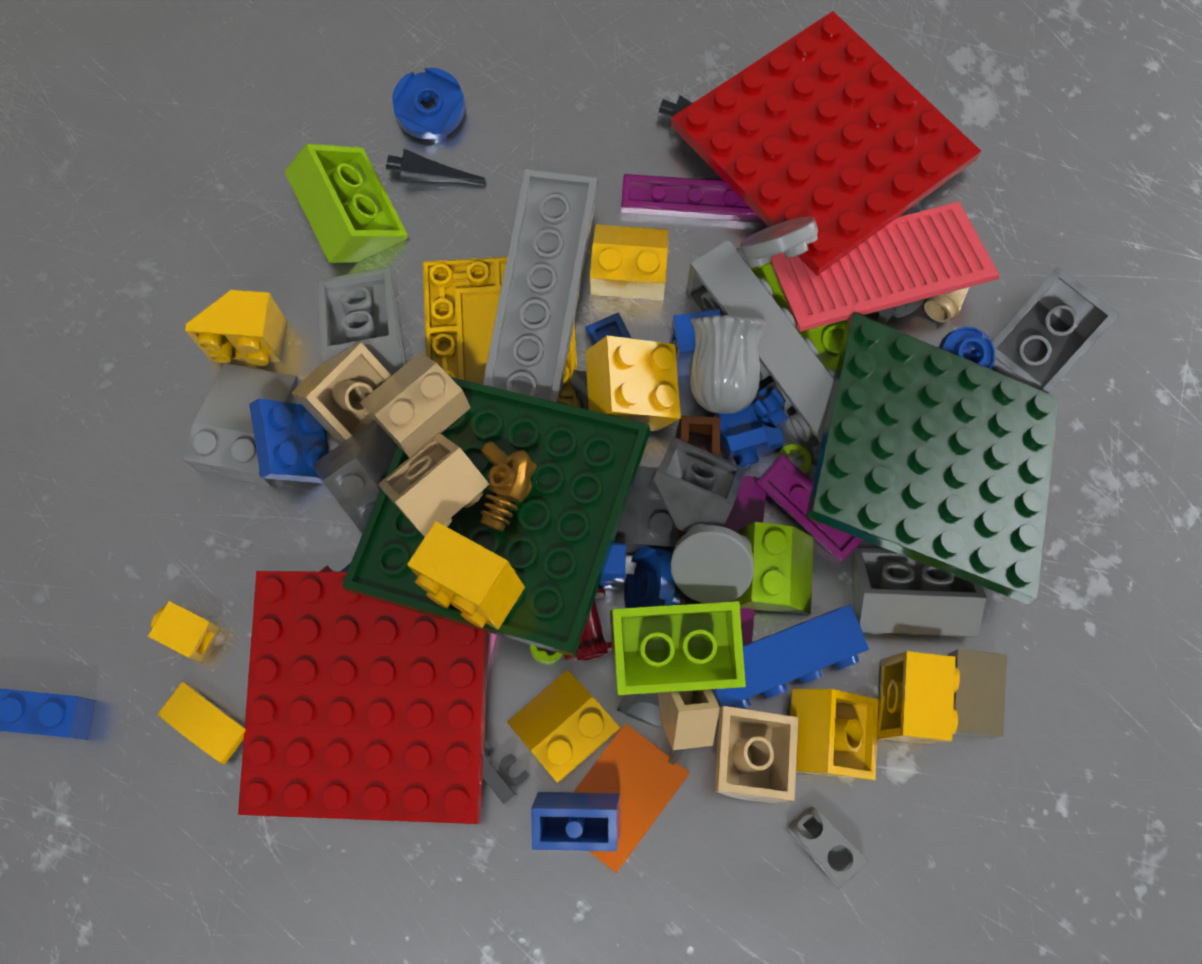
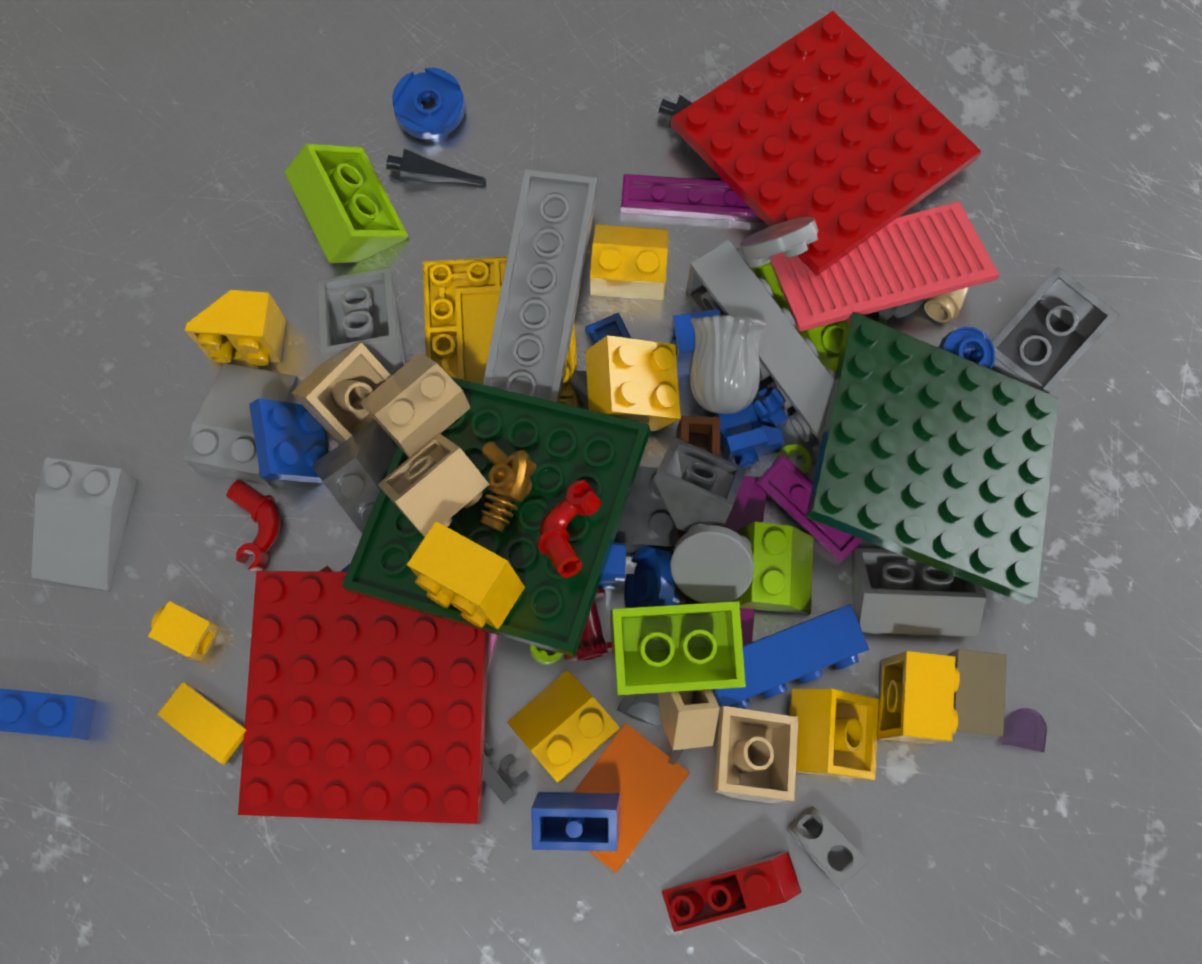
(79, 522): none -> light grey slope
(262, 511): none -> red piece
(553, 533): none -> red piece
(732, 892): none -> red slope
(1025, 730): none -> clear purple tile

